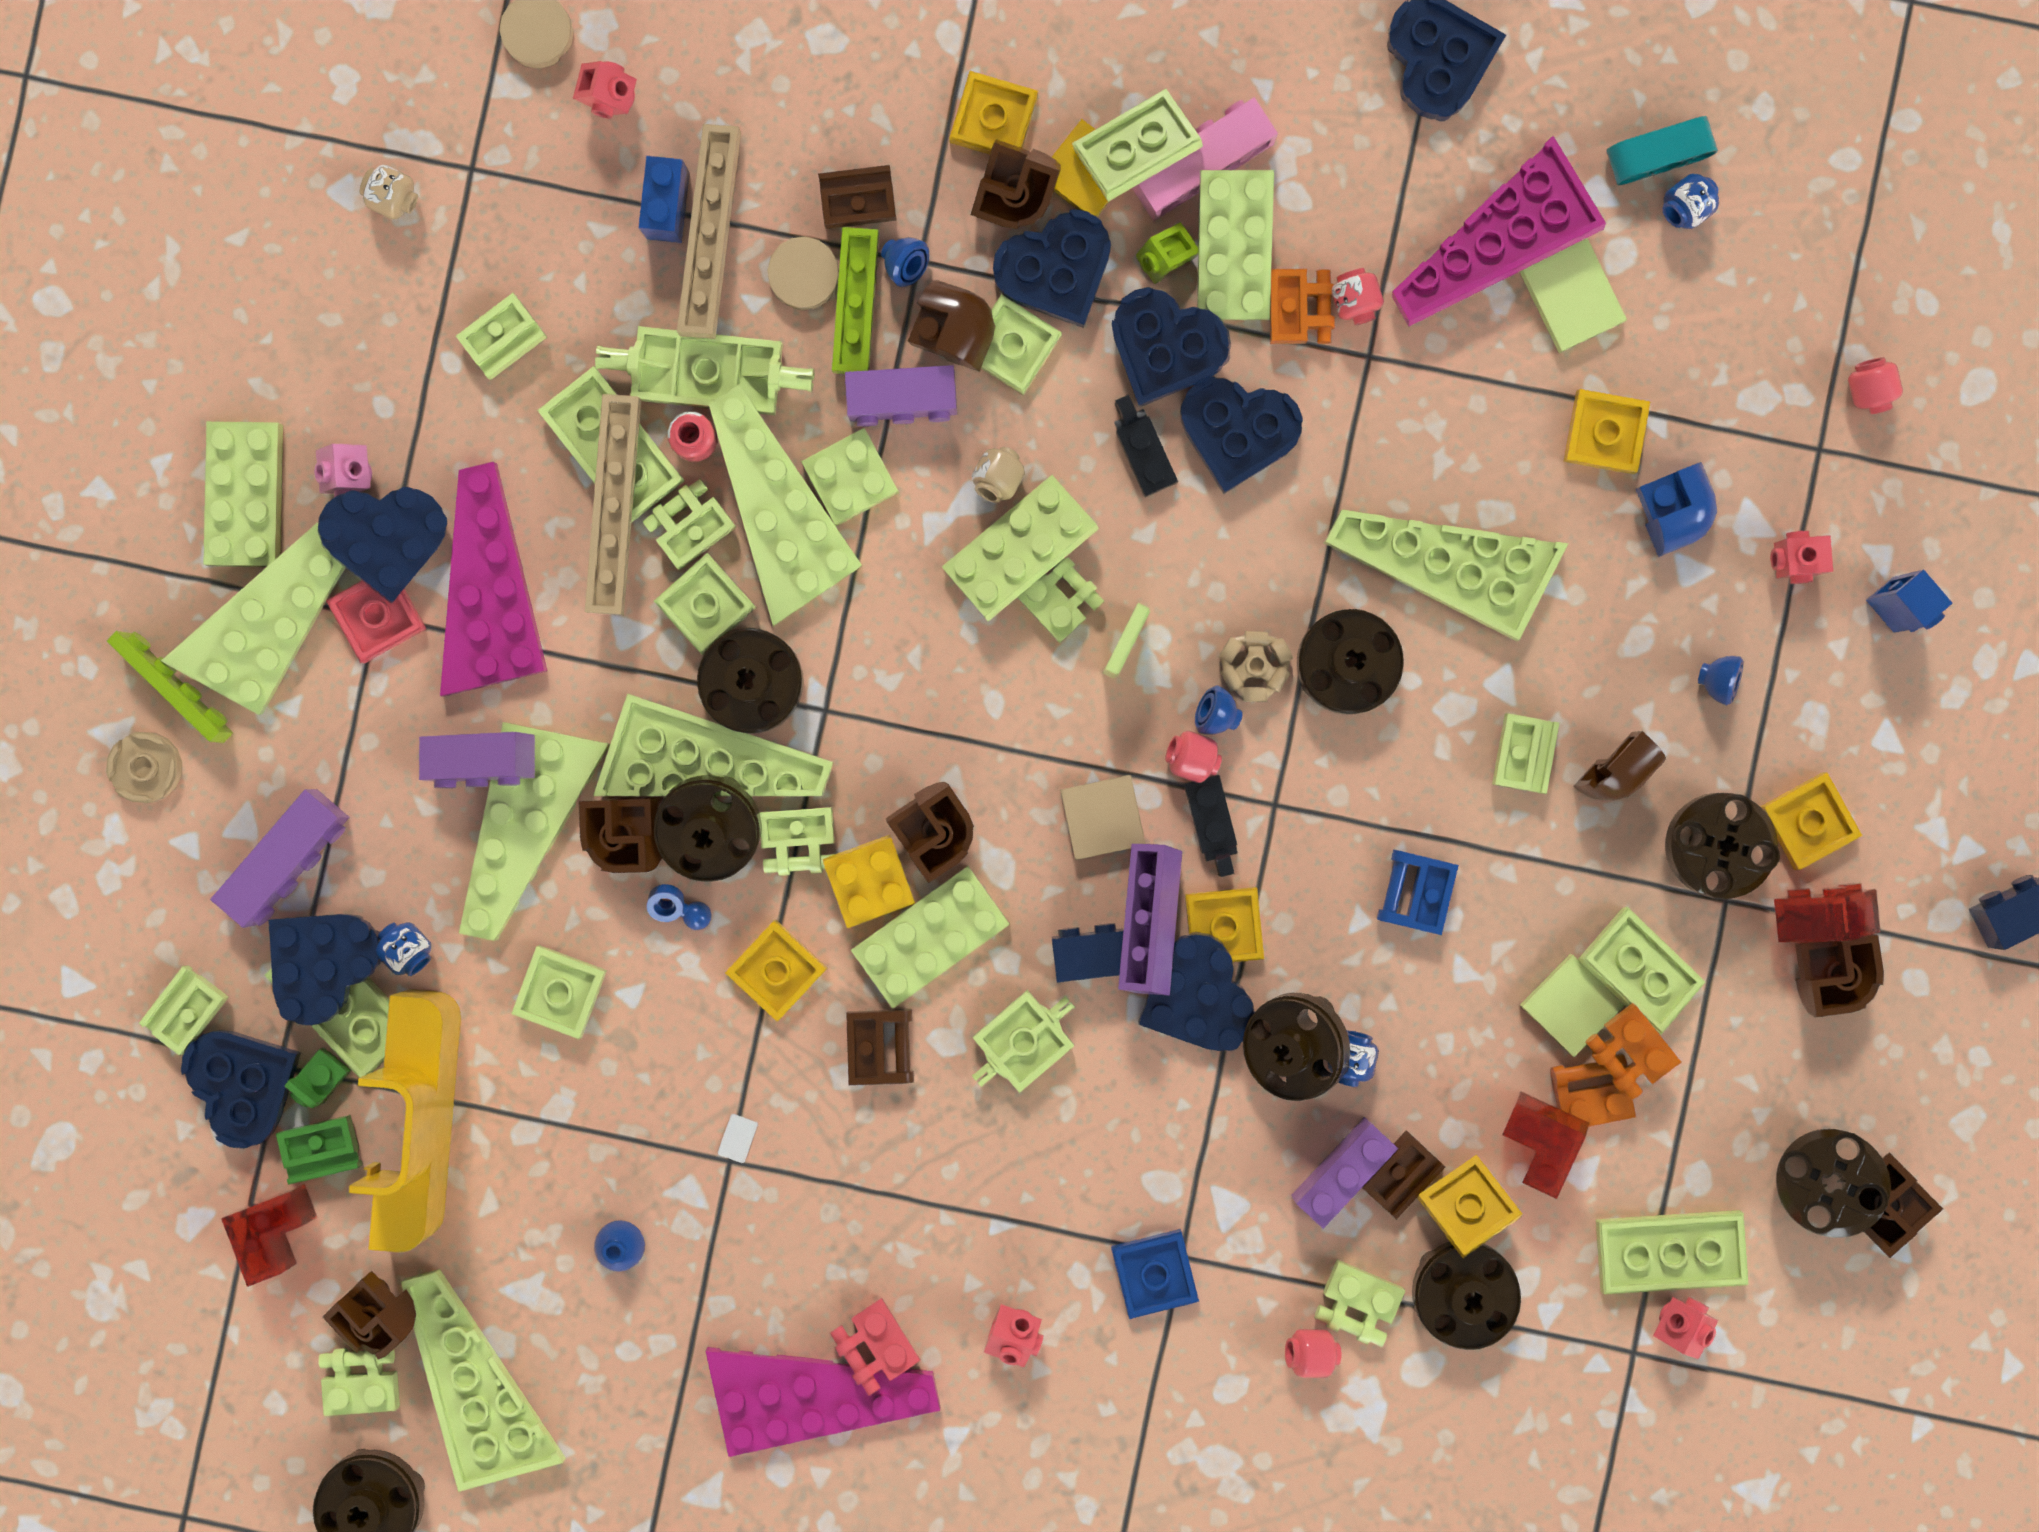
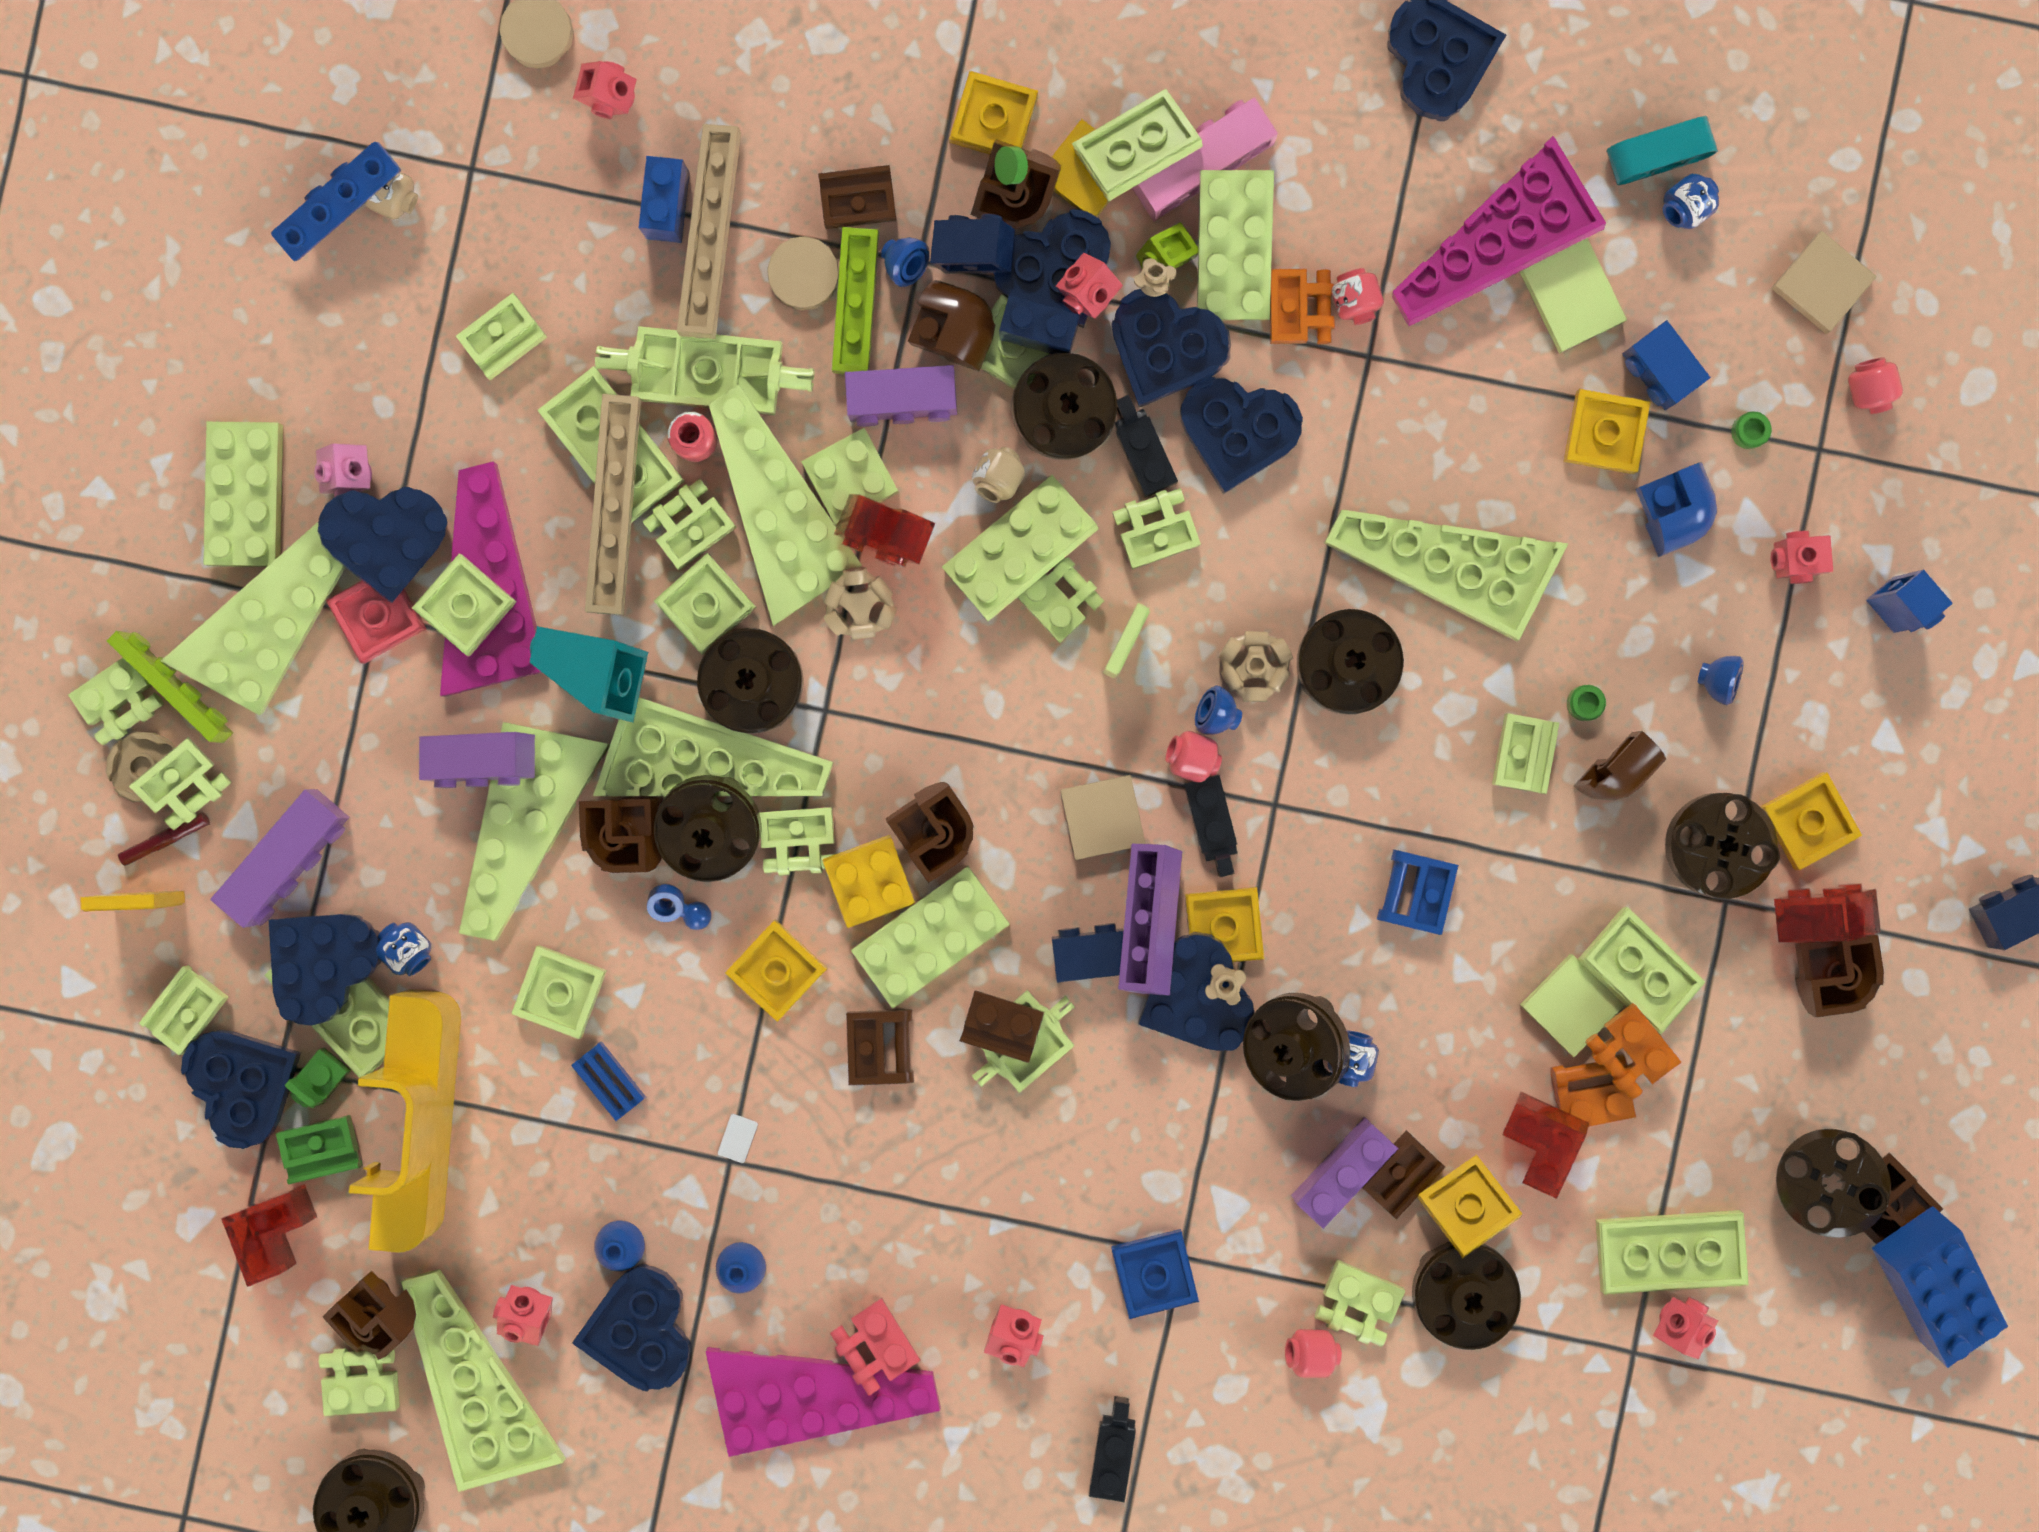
(110, 691): none -> yellowish green plate
(132, 901): none -> yellow tile
(163, 839): none -> dark red piece
(173, 775): none -> yellowish green plate
(335, 201): none -> blue bracket
(464, 604): none -> yellowish green tile
(523, 1315): none -> coral brick
(592, 669): none -> teal slope
(598, 1090): none -> blue tile
(637, 1330): none -> dark blue plate
(740, 1267): none -> blue brick
(858, 604): none -> tan piece
(891, 533): none -> clear red brick
(972, 245): none -> dark blue brick
(1002, 1026): none -> reddish brown plate
(1011, 165): none -> bright green tile
(1038, 326): none -> dark blue brick
(1044, 408): none -> dark brown piece
(1088, 286): none -> coral brick
(1113, 1453): none -> black hinge
(1153, 285): none -> tan plate
(1160, 538): none -> yellowish green plate
(1221, 974): none -> tan plate
(1586, 702): none -> bright green tile
(1665, 366): none -> blue brick
(1751, 430): none -> bright green tile
(1824, 282): none -> tan tile
(1940, 1286): none -> blue brick

